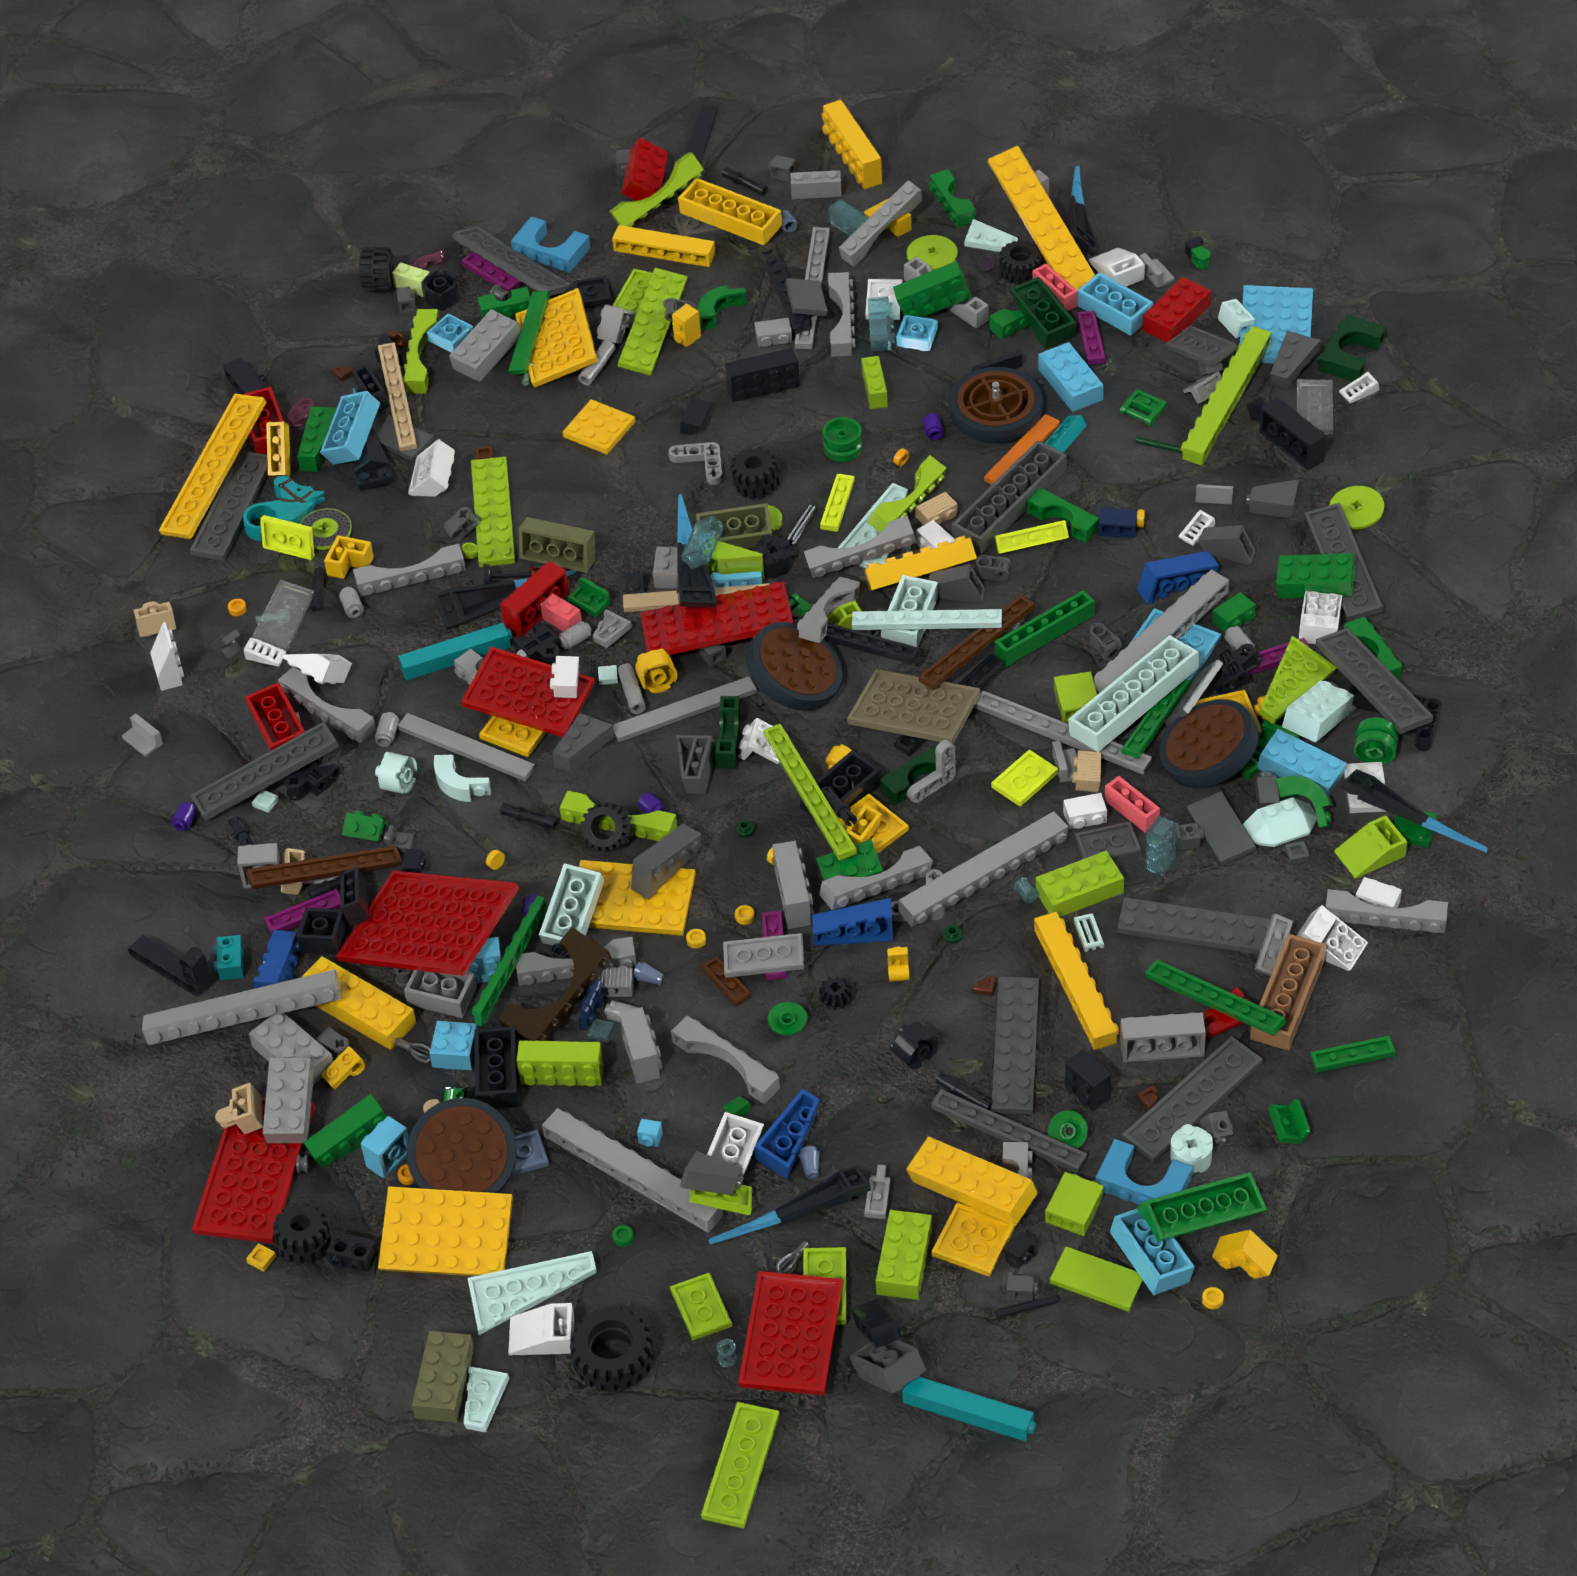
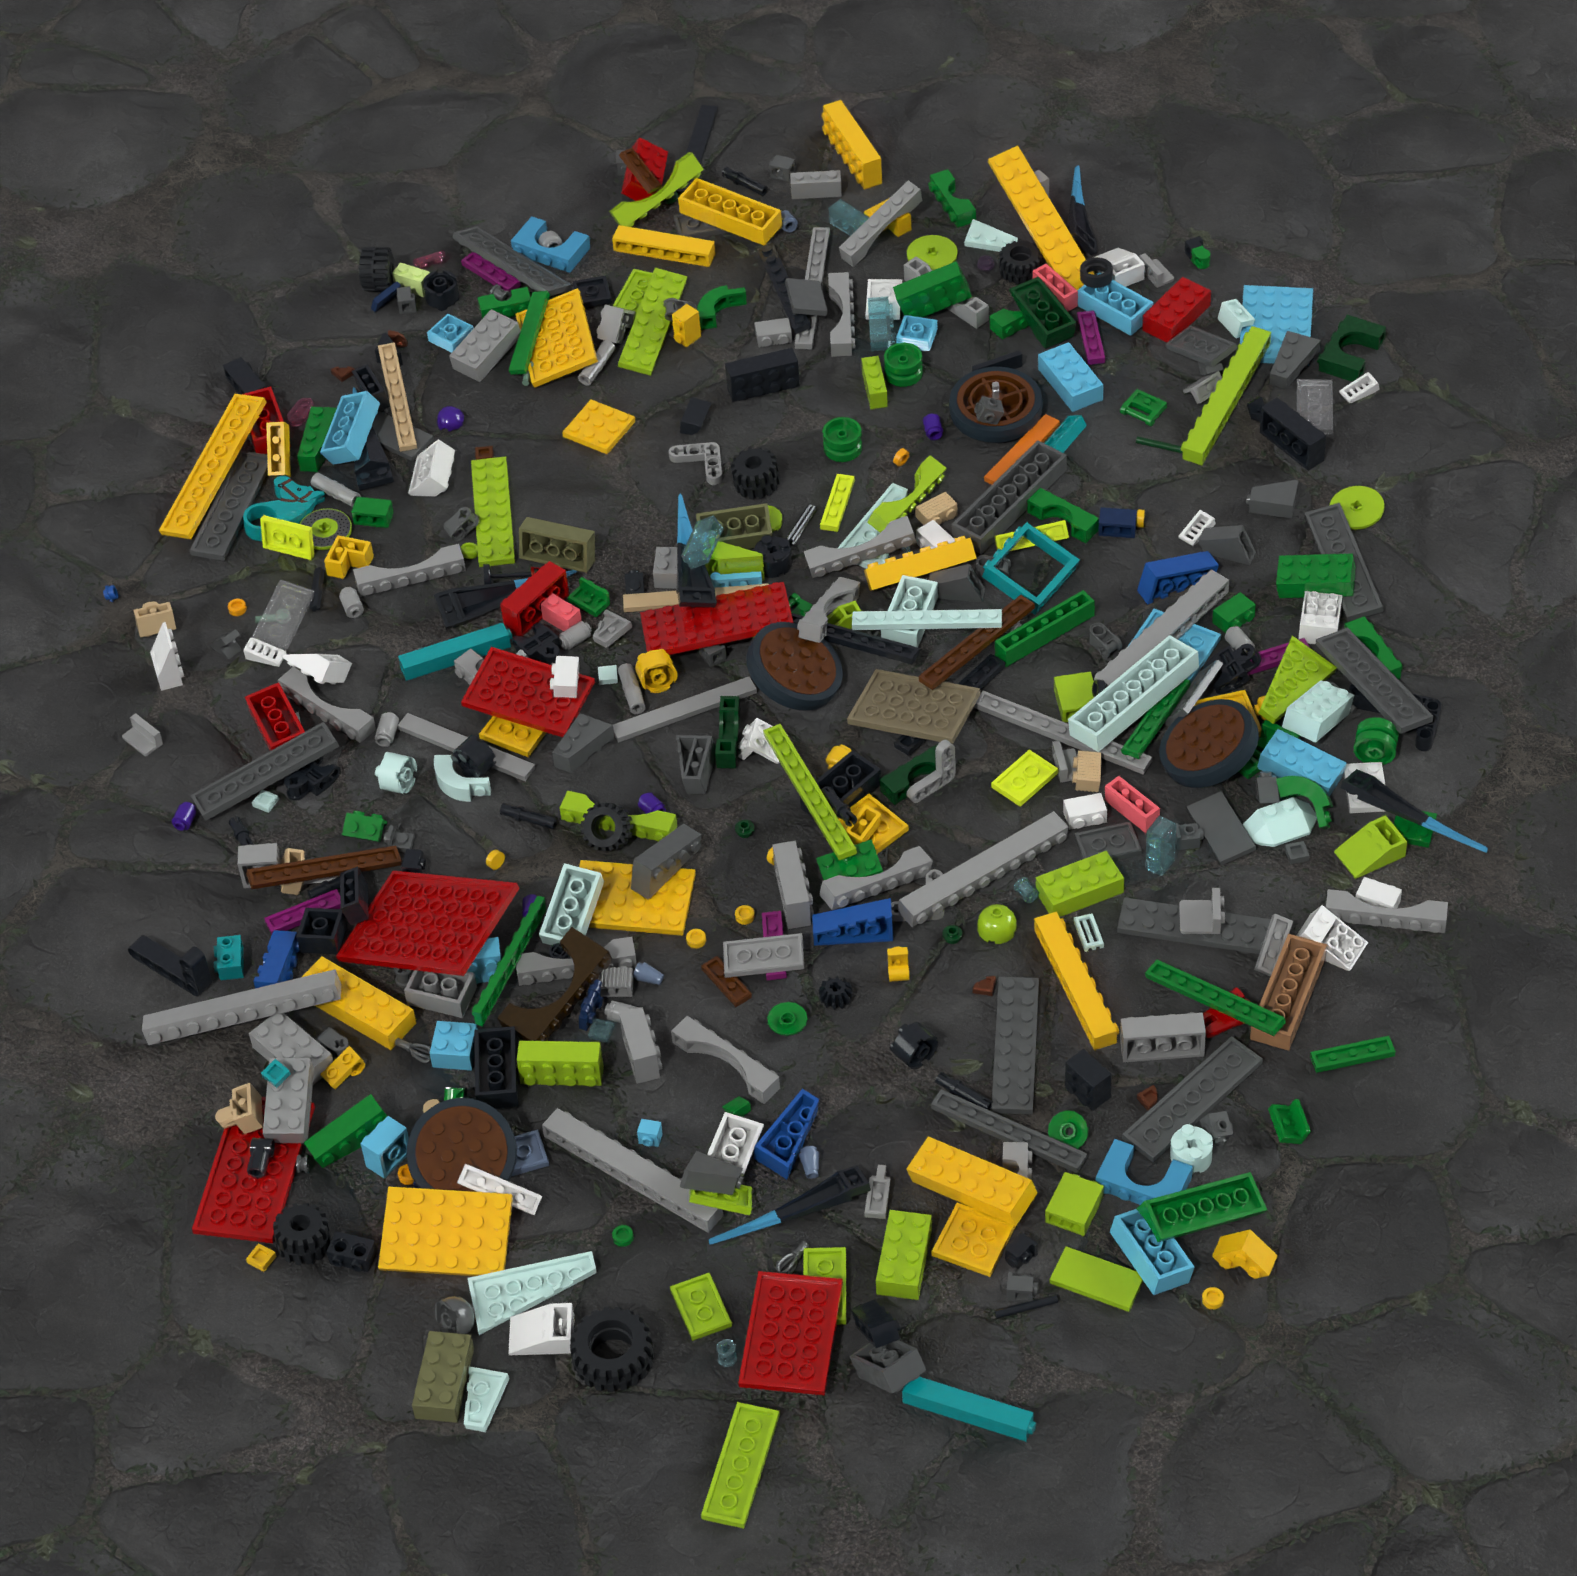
(110, 593): none -> blue plate
(260, 1150): none -> black piece
(275, 1073): none -> teal plate
(334, 489): none -> light grey axle
(372, 512): none -> green brick
(385, 297): none -> dark blue tile
(416, 374): lime arch -> none
(450, 418): none -> dark purple hair
(455, 1315): none -> dark grey cylinder
(473, 757): none -> black brick
(485, 1182): none -> white tile
(550, 239): none -> light grey head
(640, 170): none -> reddish brown tile
(903, 364): none -> green wheel
(989, 410): none -> dark grey brick
(996, 924): none -> lime cylinder
(1014, 590): none -> teal window
(1096, 264): none -> black tyre
(1097, 687): none -> black tile
(1202, 915): none -> light grey bracket
(1214, 494): light grey panel -> none

